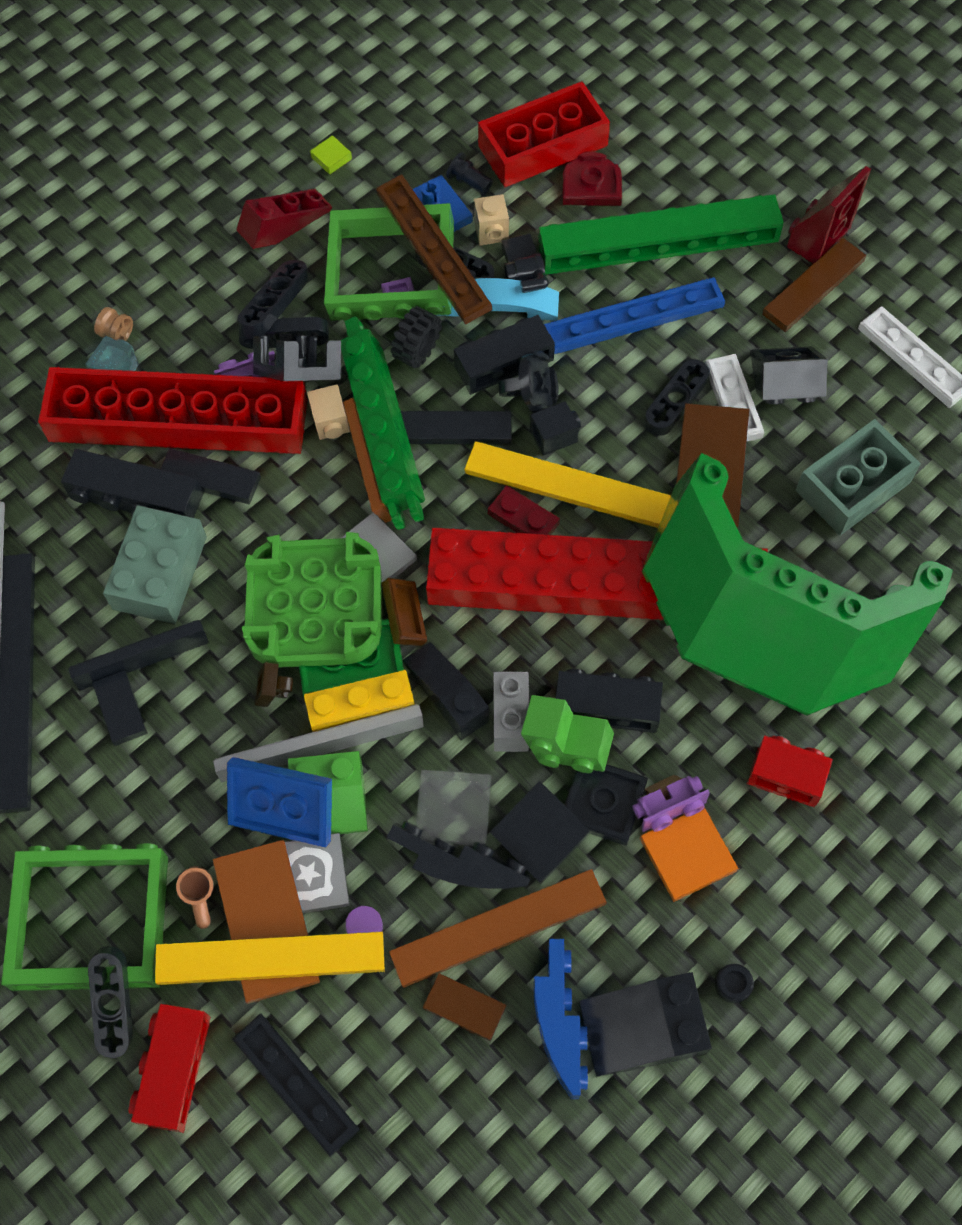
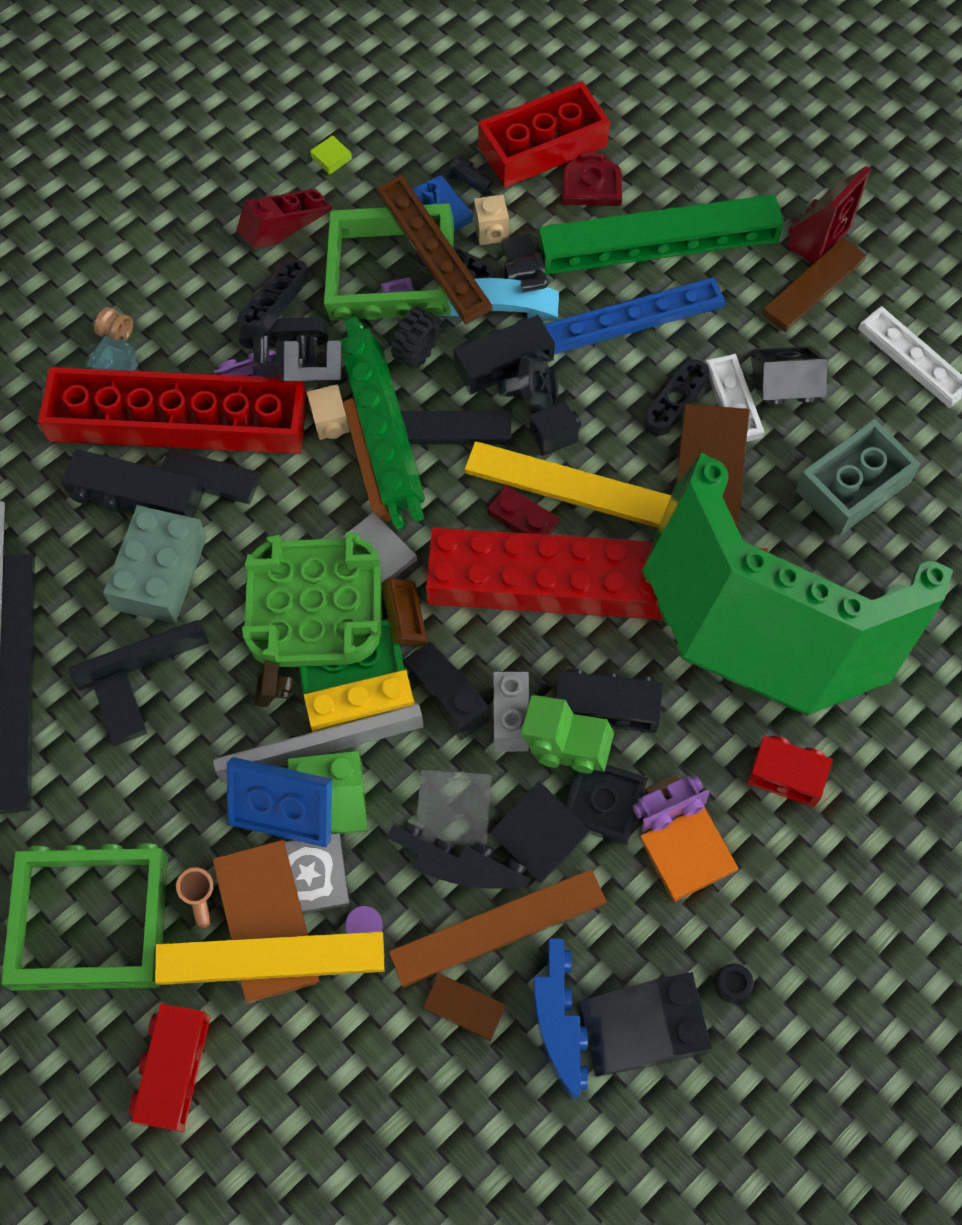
(101, 1016): black beam -> none
(296, 1085): black tile -> none

